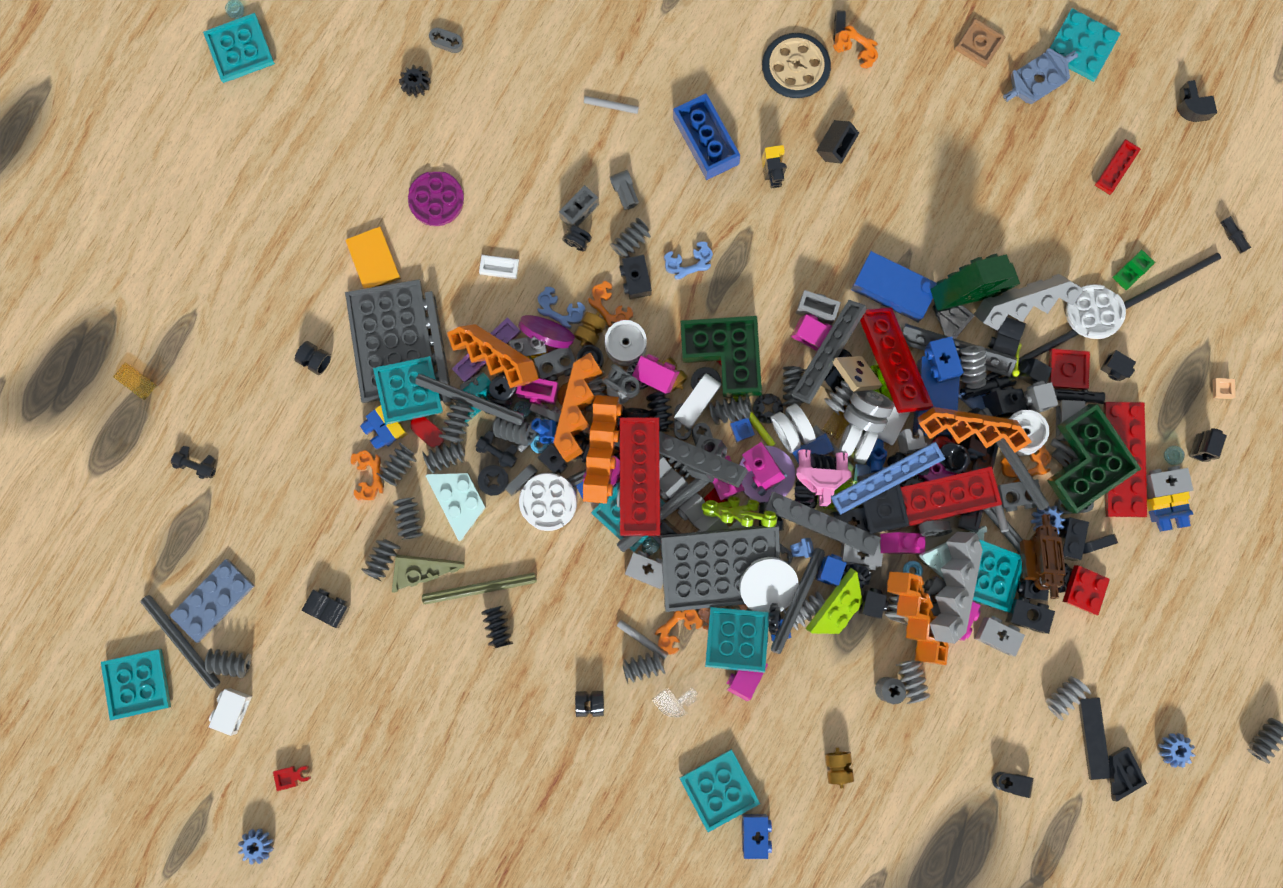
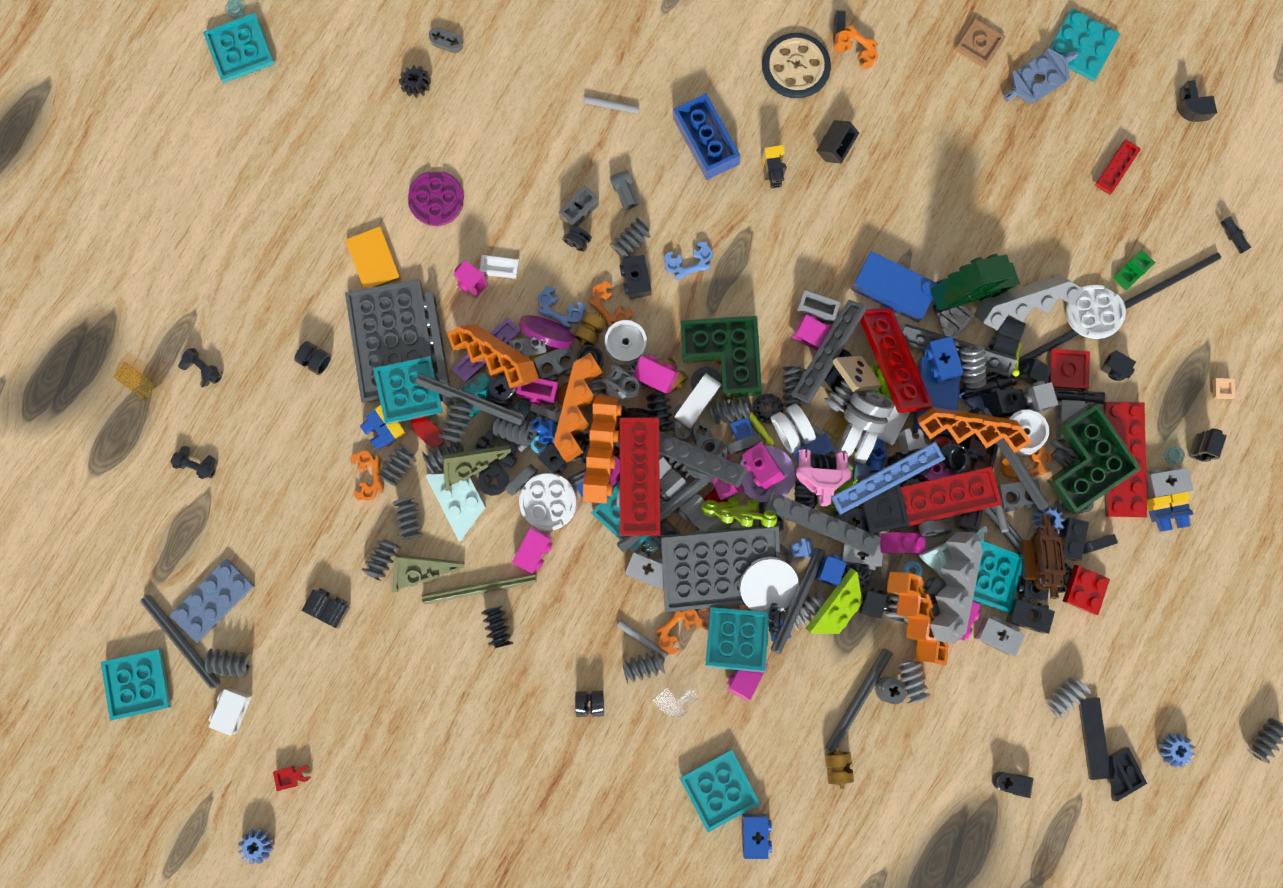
(208, 373): none -> black piece
(464, 464): none -> olive wing
(470, 279): none -> dark pink brick
(533, 549): none -> dark pink brick
(744, 444): none -> dark grey beam
(858, 701): none -> dark grey axle

